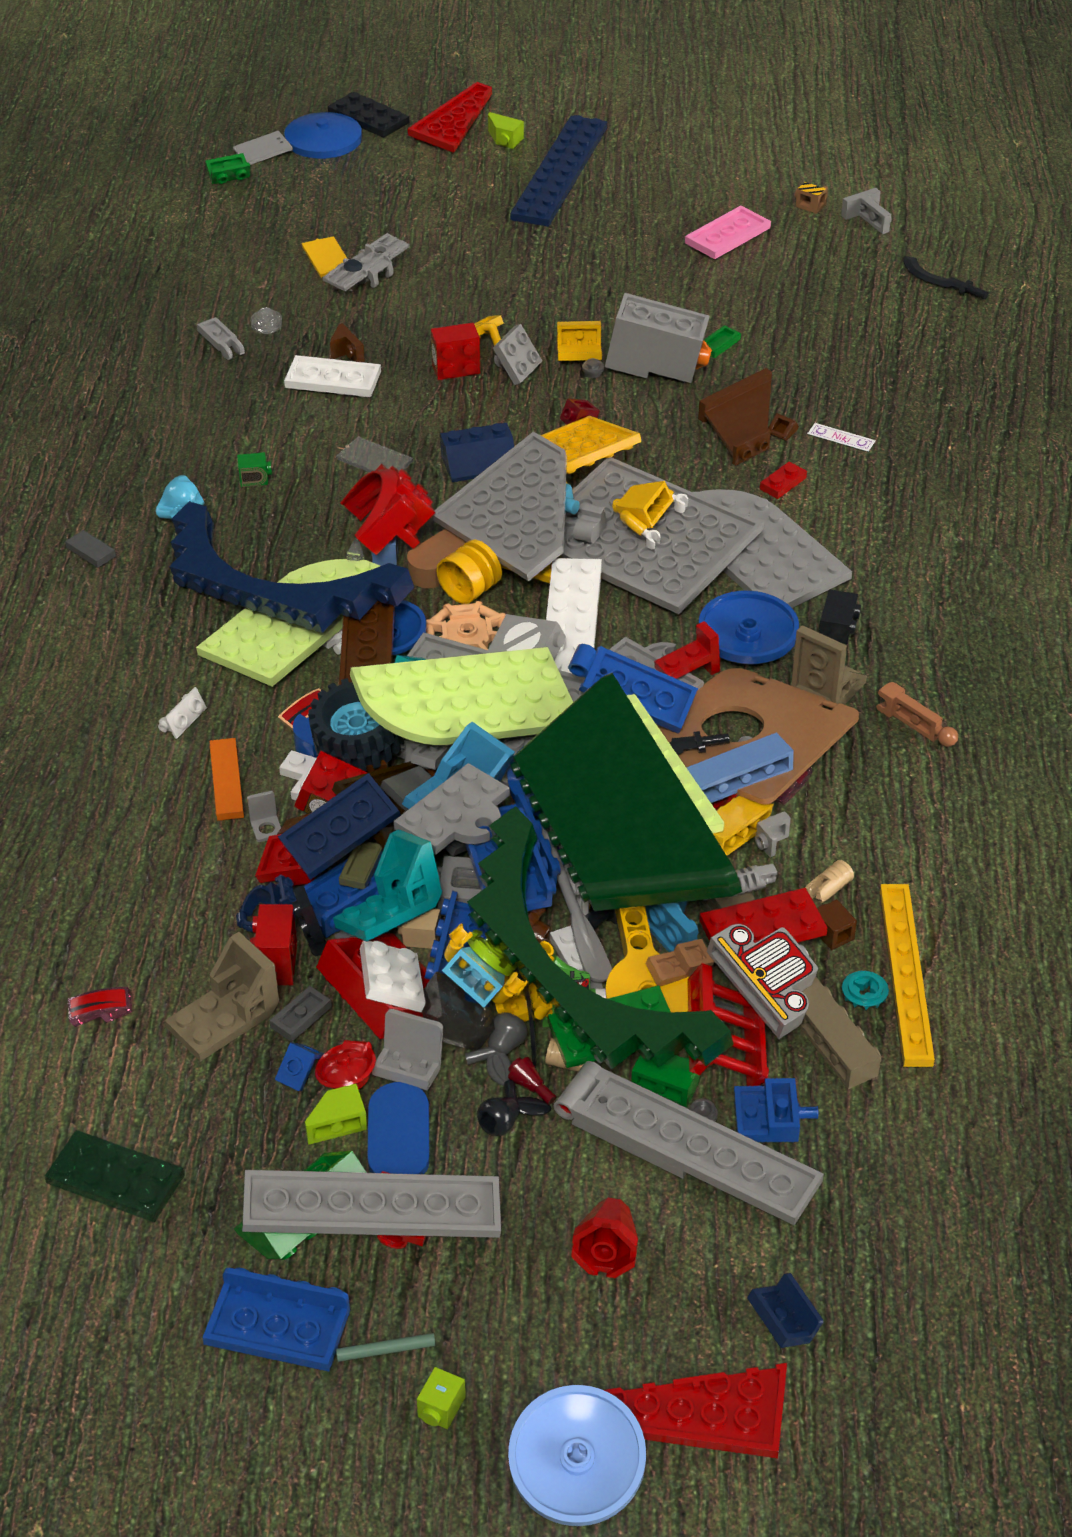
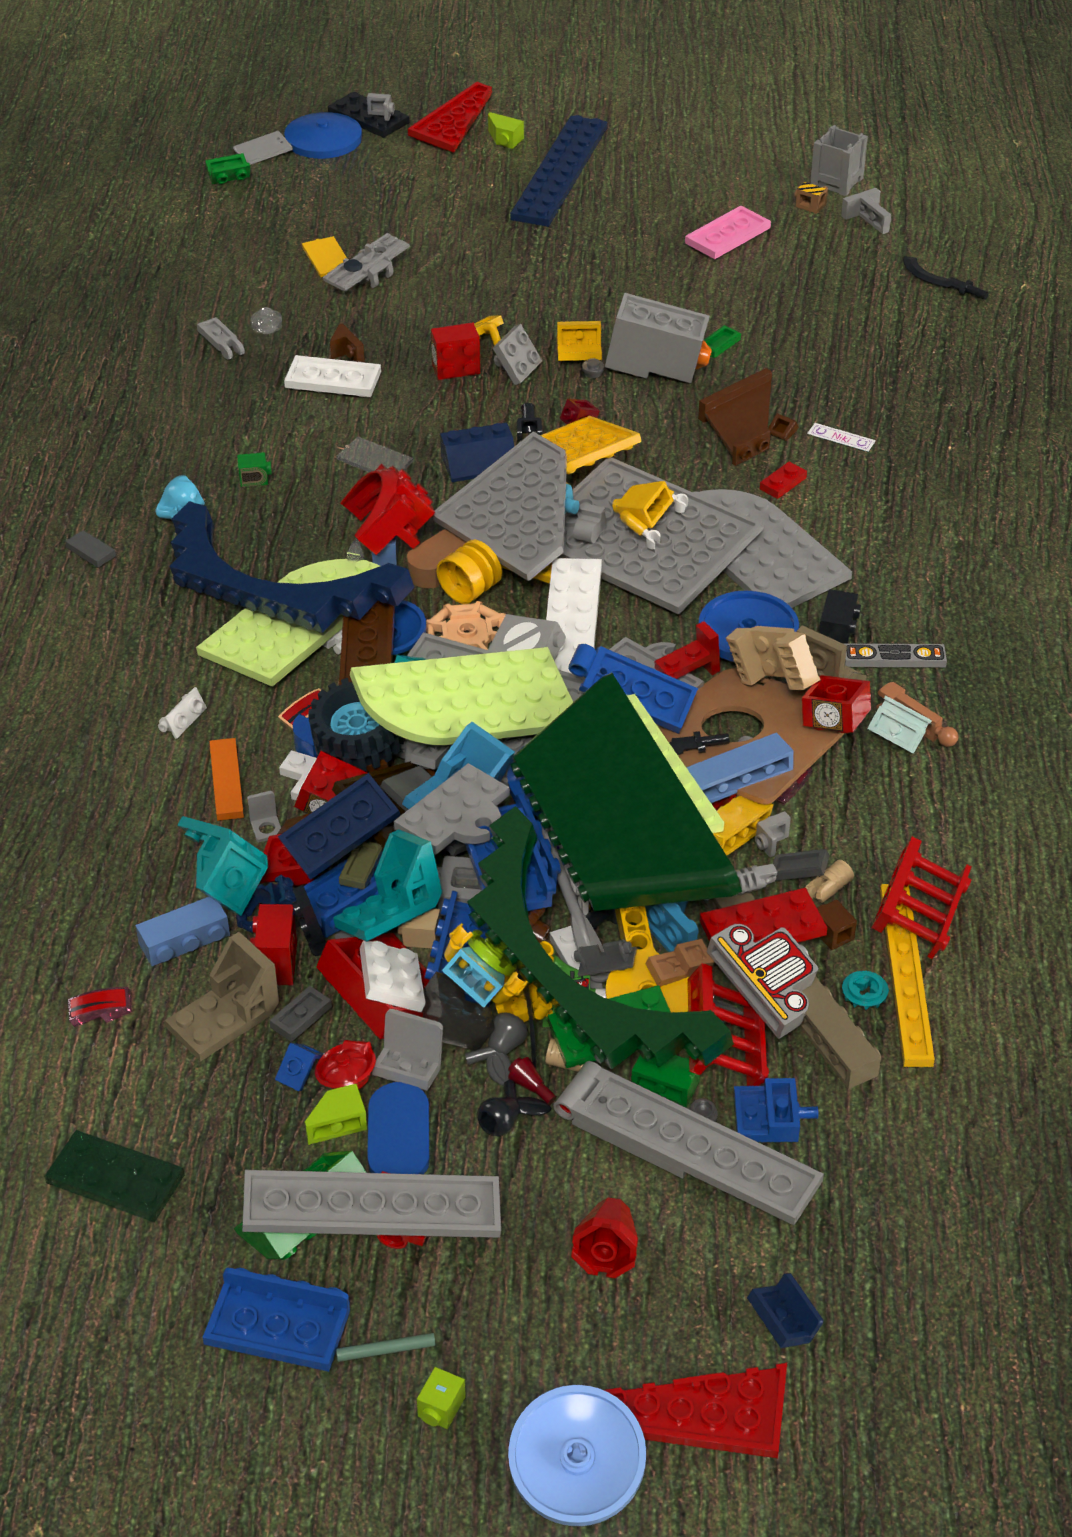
(182, 930): none -> medium blue brick
(226, 864): none -> teal bracket
(380, 105): none -> light grey bracket
(528, 422): none -> black piece
(616, 956): none -> dark grey hinge
(775, 653): none -> tan plate
(801, 864): none -> dark grey tile
(836, 704): none -> red brick
(839, 160): none -> light grey container
(896, 655): none -> tile
(896, 895): none -> red fence
(899, 724): none -> light aqua plate

